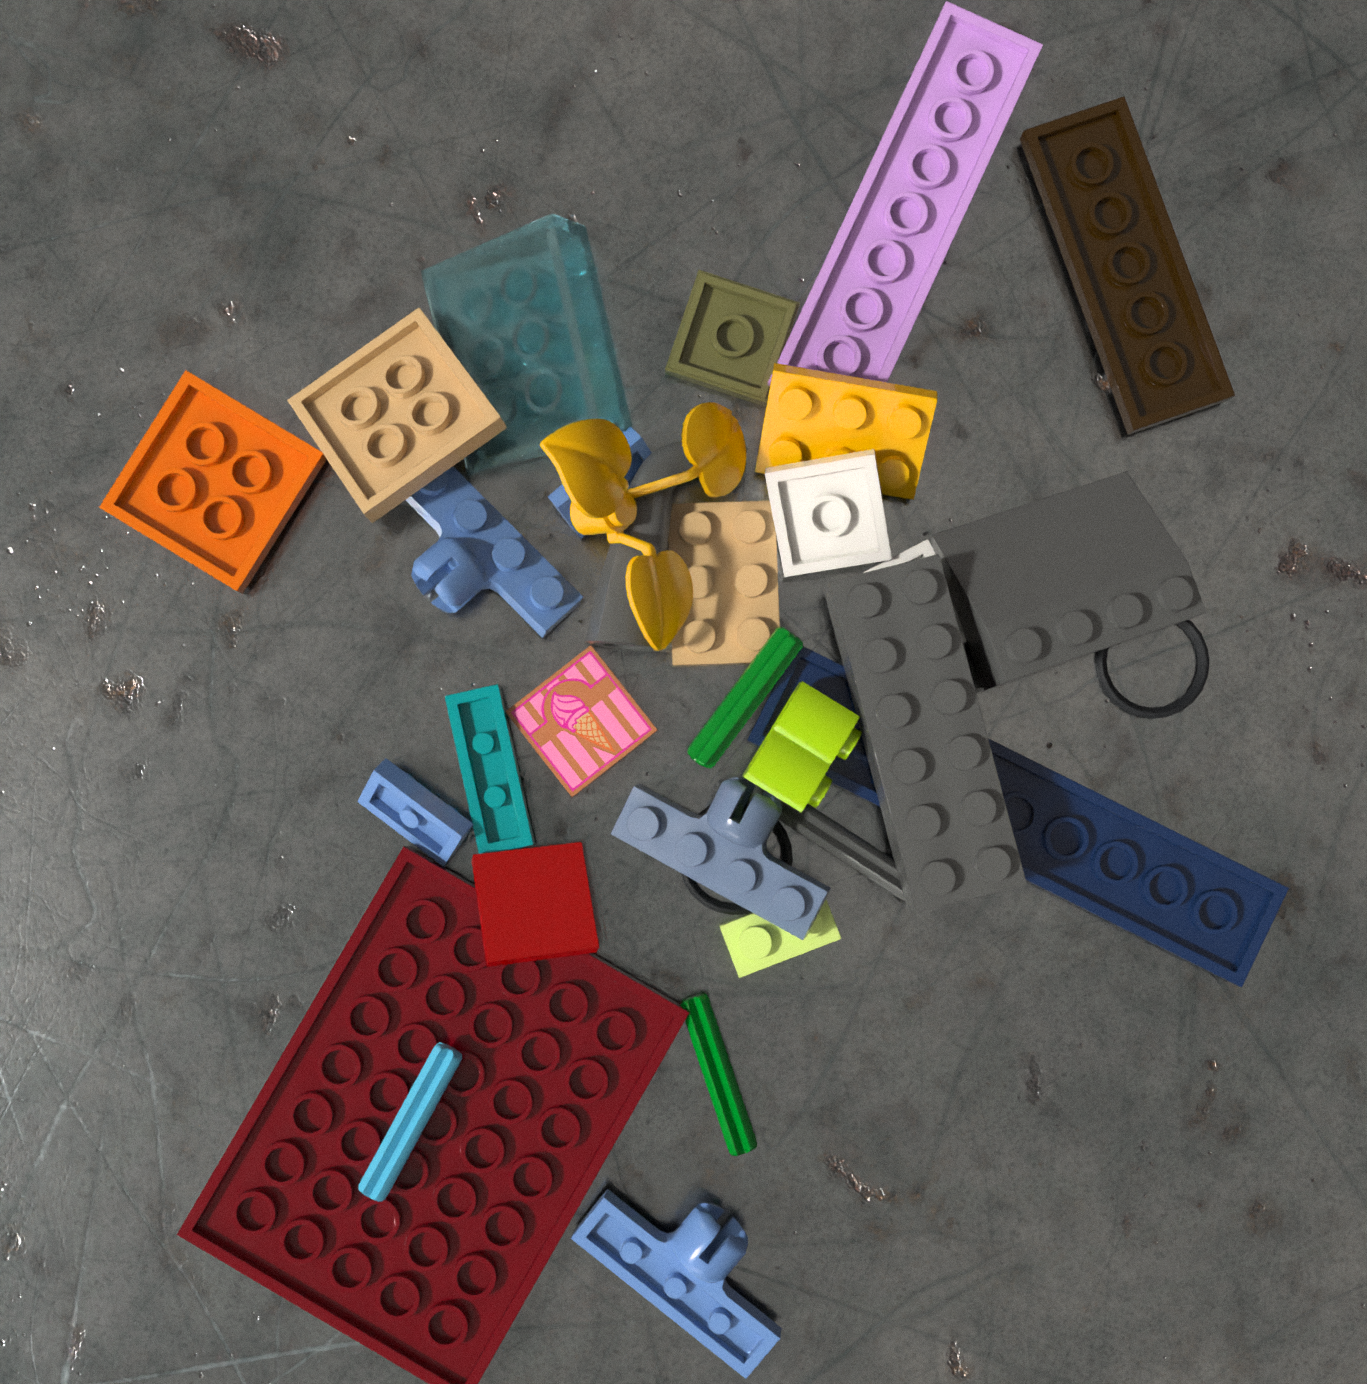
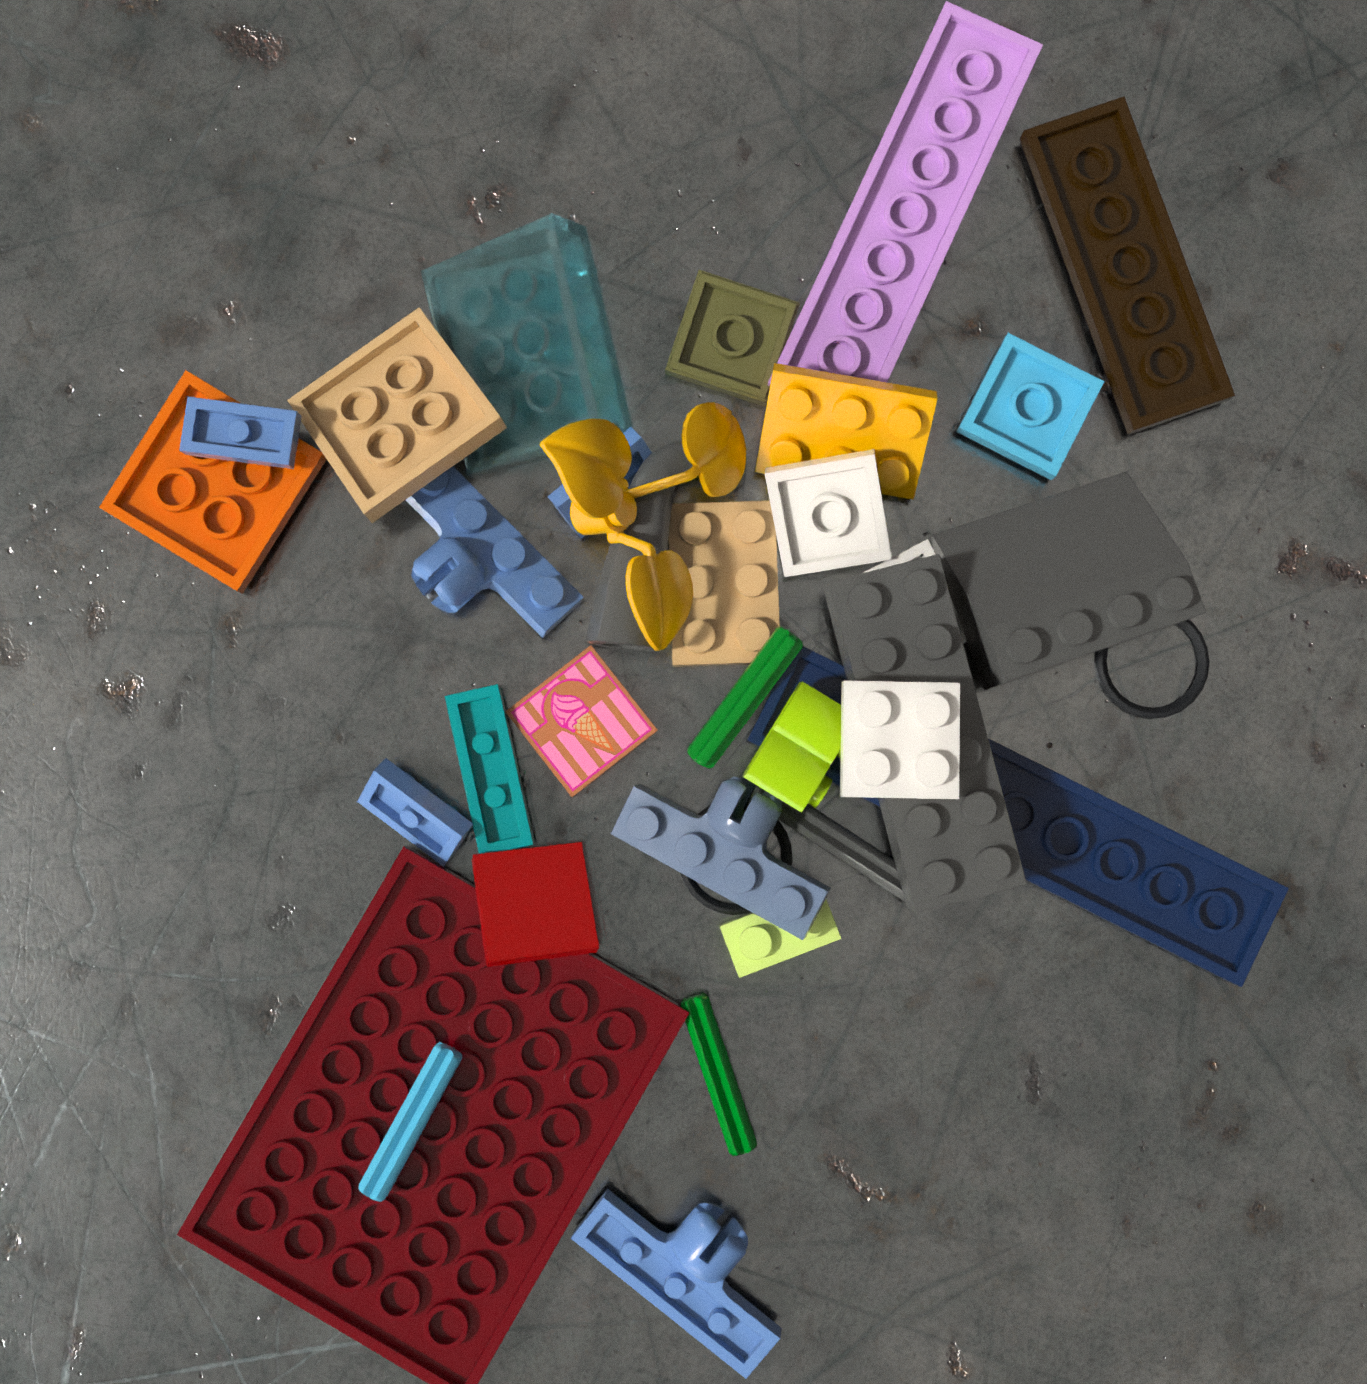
(240, 432): none -> medium blue plate
(900, 739): none -> white plate
(1030, 406): none -> medium azure plate

